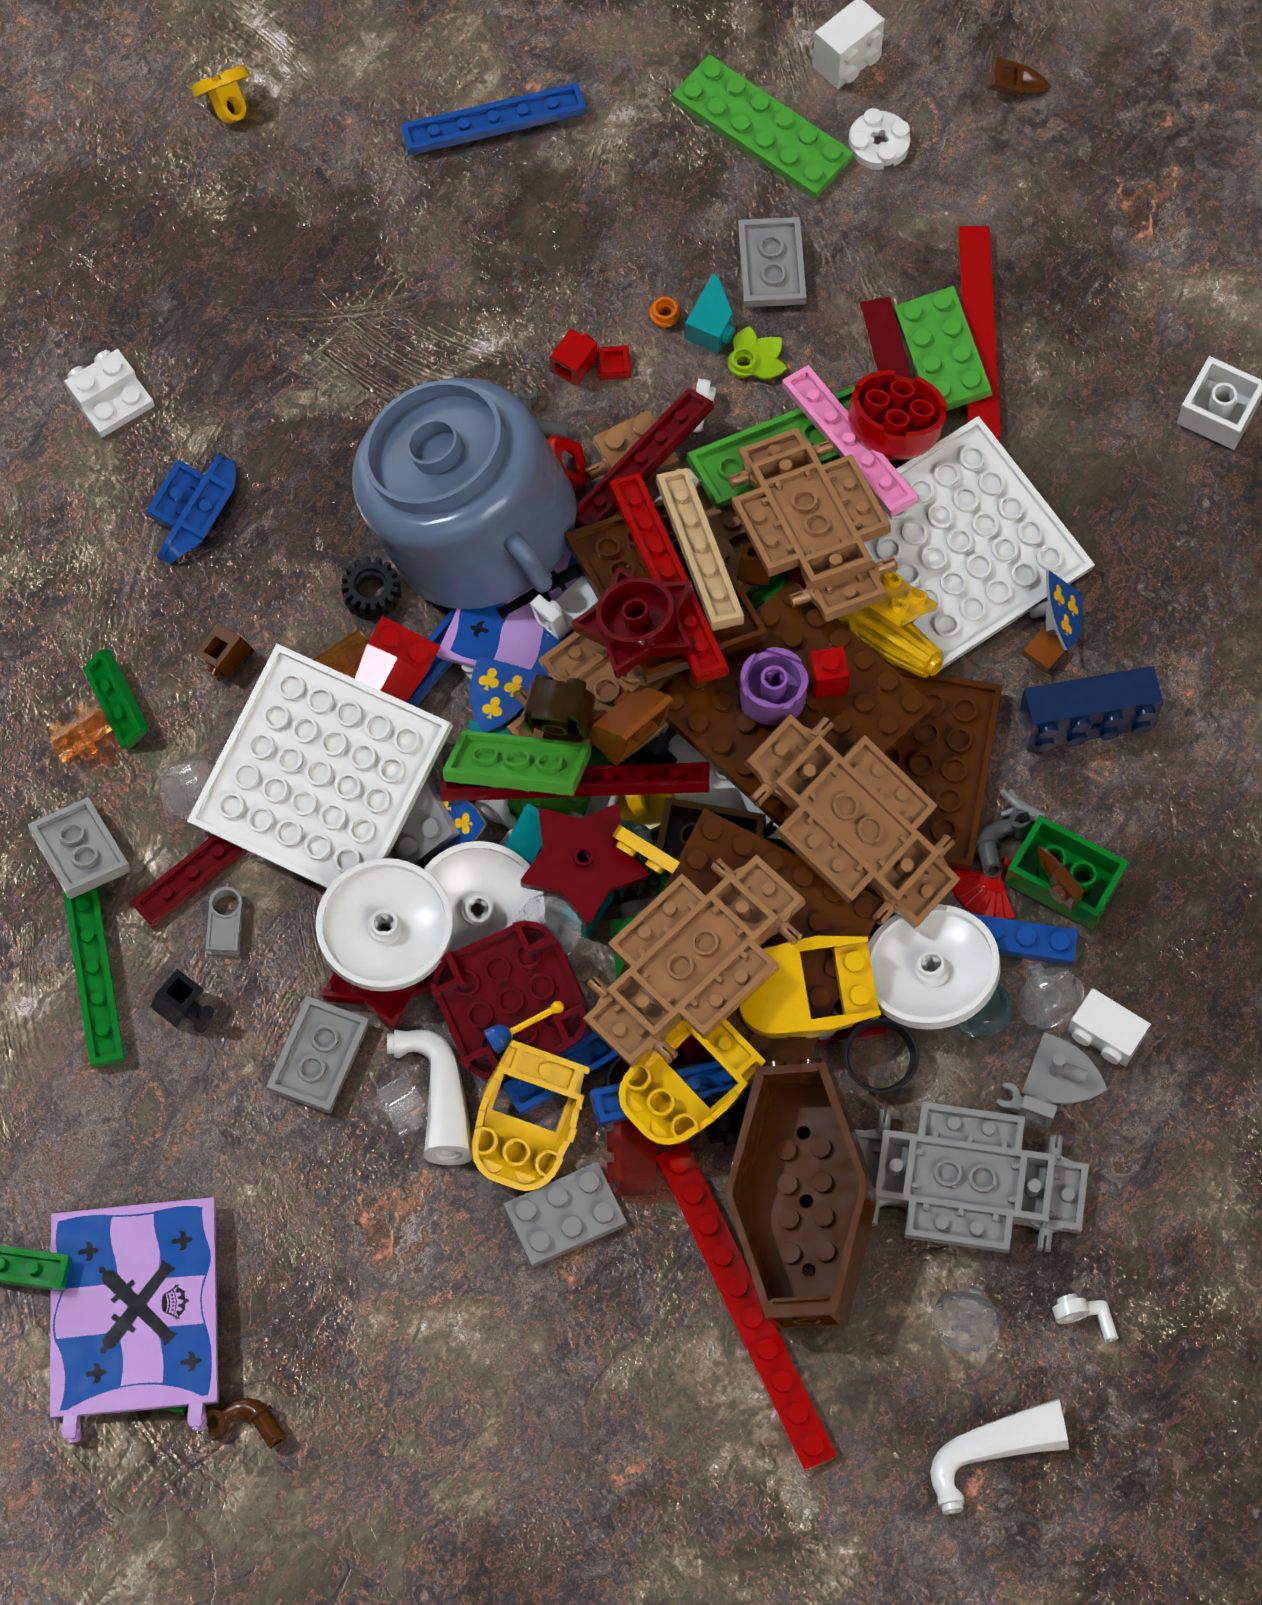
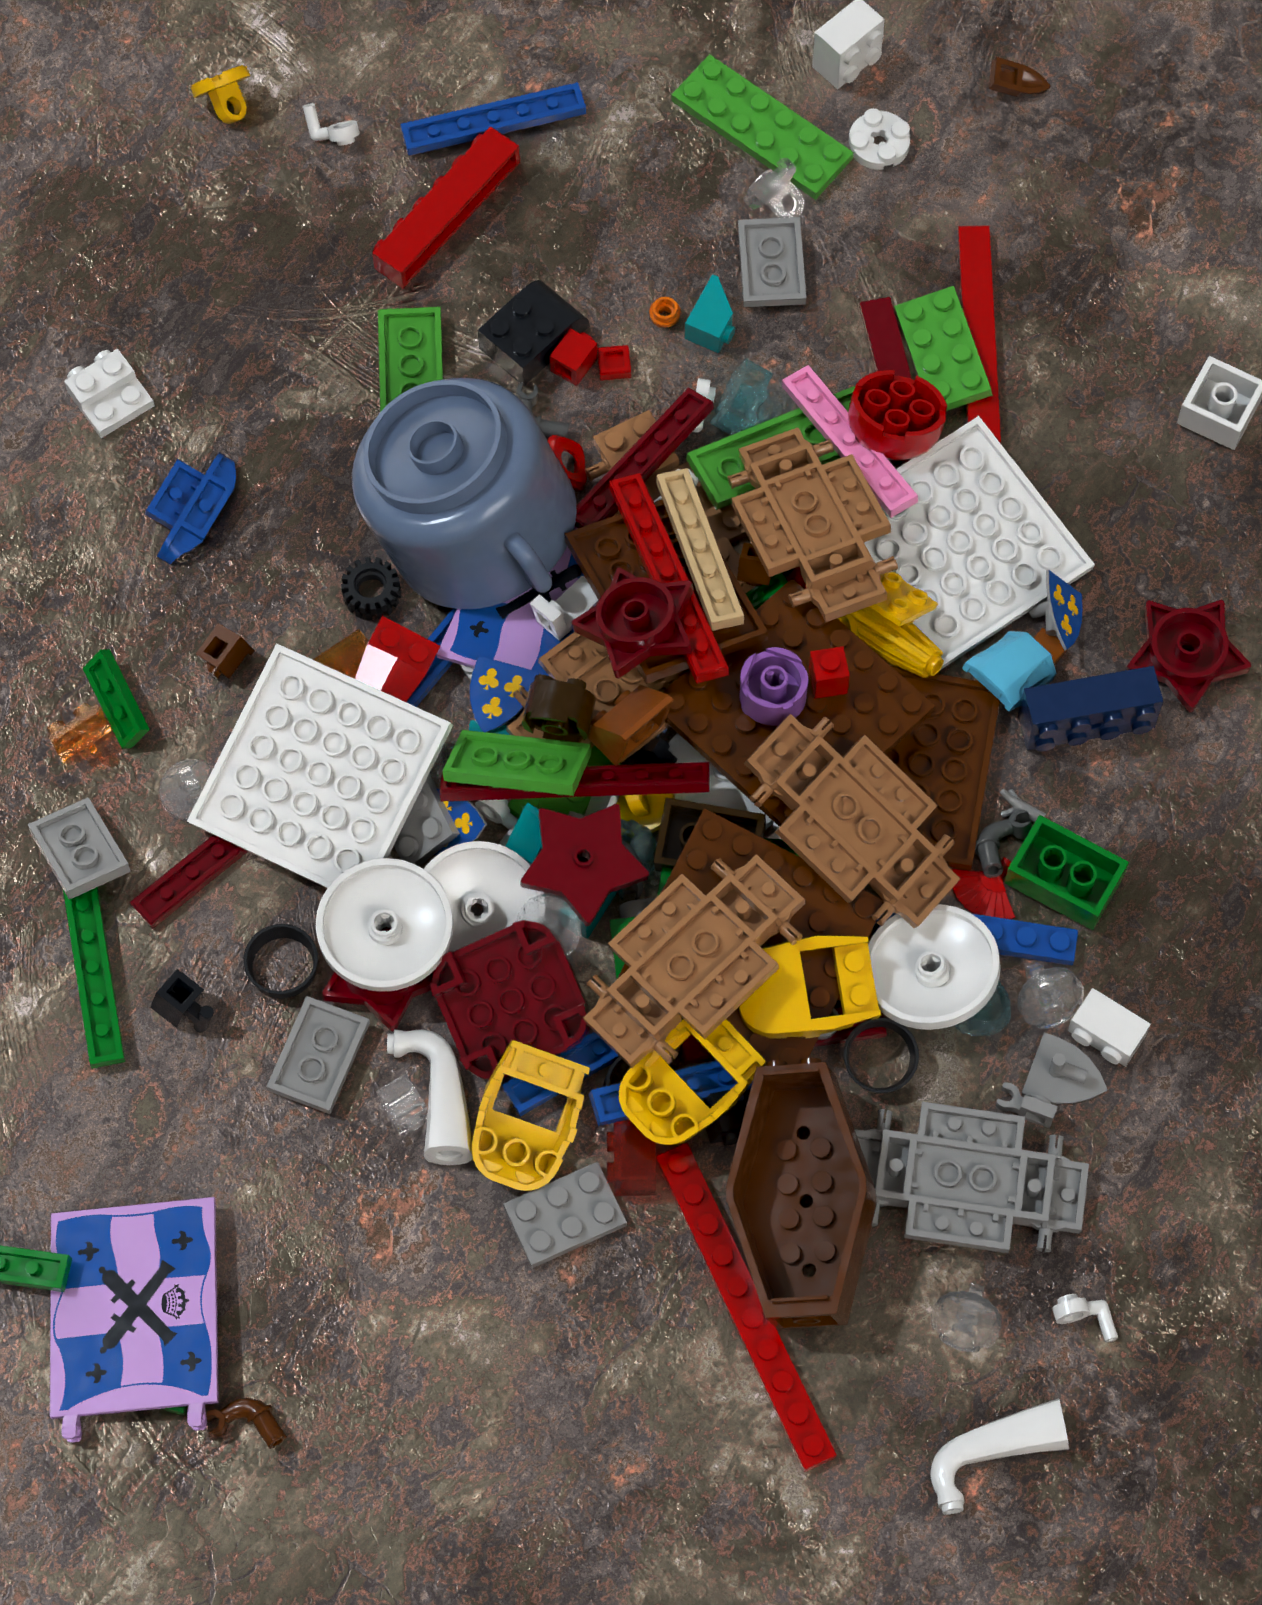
(224, 930): light grey piece -> none
(276, 932): none -> black tyre
(342, 132): none -> white plate
(408, 350): none -> bright green plate
(445, 207): none -> red brick
(501, 1036): hinge -> none
(529, 330): none -> black brick
(656, 859): yellow plate -> none
(741, 398): none -> clear light blue brick
(758, 353): lime plate -> none
(772, 187): none -> clear tile
(1011, 666): none -> medium azure slope
(1062, 884): reddish brown plate -> none
(1208, 654): none -> dark red plate

